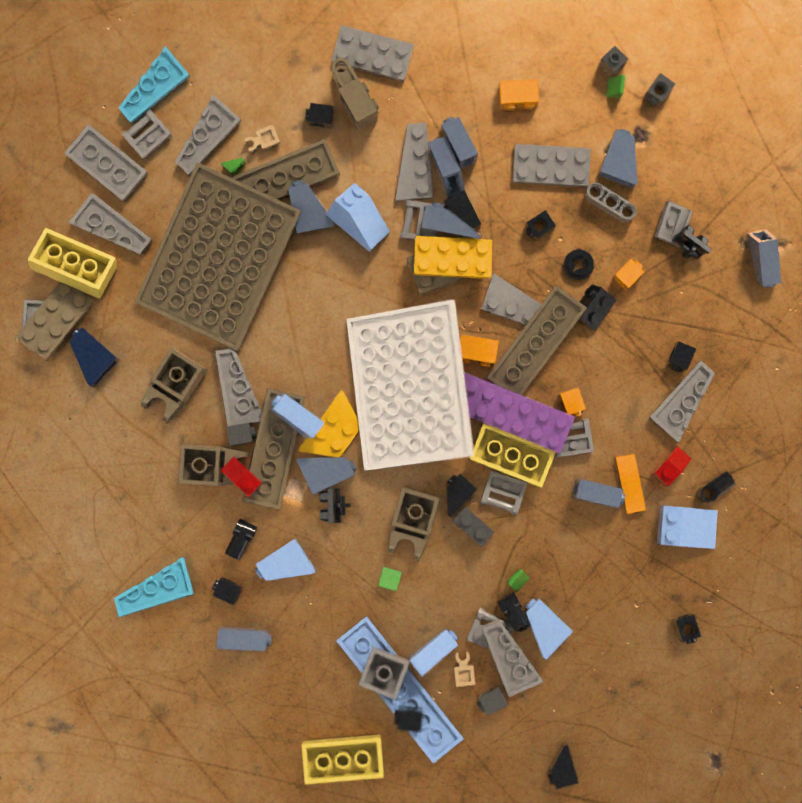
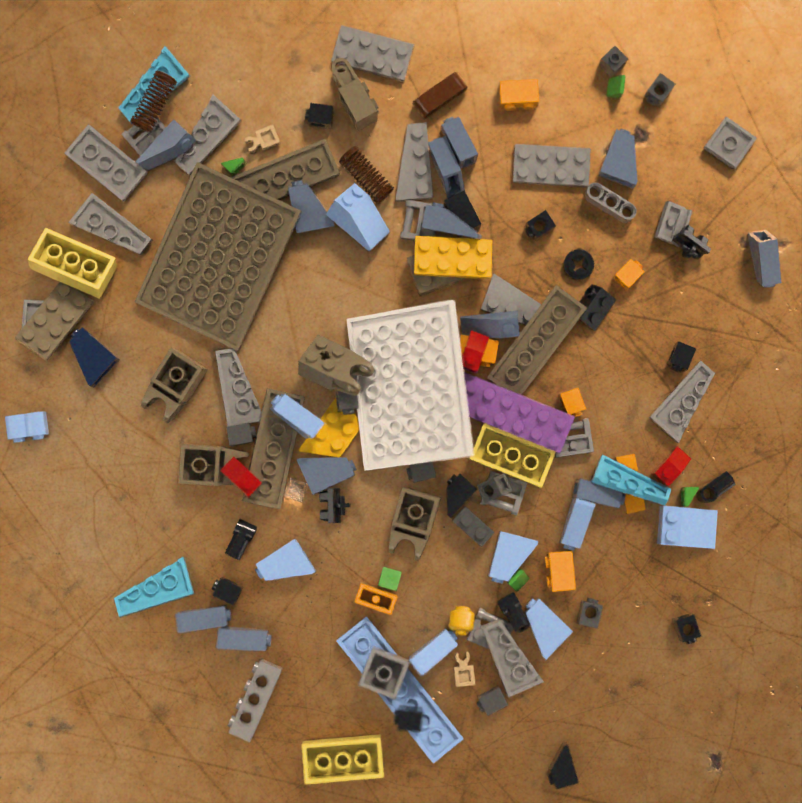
(27, 425): none -> light blue brick
(164, 79): none -> reddish brown piece
(167, 146): none -> sand blue slope
(203, 618): none -> sand blue slope
(243, 729): none -> light grey brick
(333, 366): none -> dark tan brick
(346, 403): none -> dark grey brick
(376, 598): none -> light orange brick
(384, 192): none -> reddish brown piece
(421, 471): none -> dark grey brick
(440, 95): none -> reddish brown beam
(461, 620): none -> yellow head
(474, 351): none -> red slope
(492, 325): none -> sand blue slope
(494, 488): none -> dark grey brick
(509, 555): none -> light blue slope
(561, 571): none -> light orange brick
(576, 523): none -> light blue slope
(593, 621): none -> dark grey brick
(626, 480): none -> medium azure wing
(687, 495): none -> bright green slope
(730, 143): none -> light grey plate

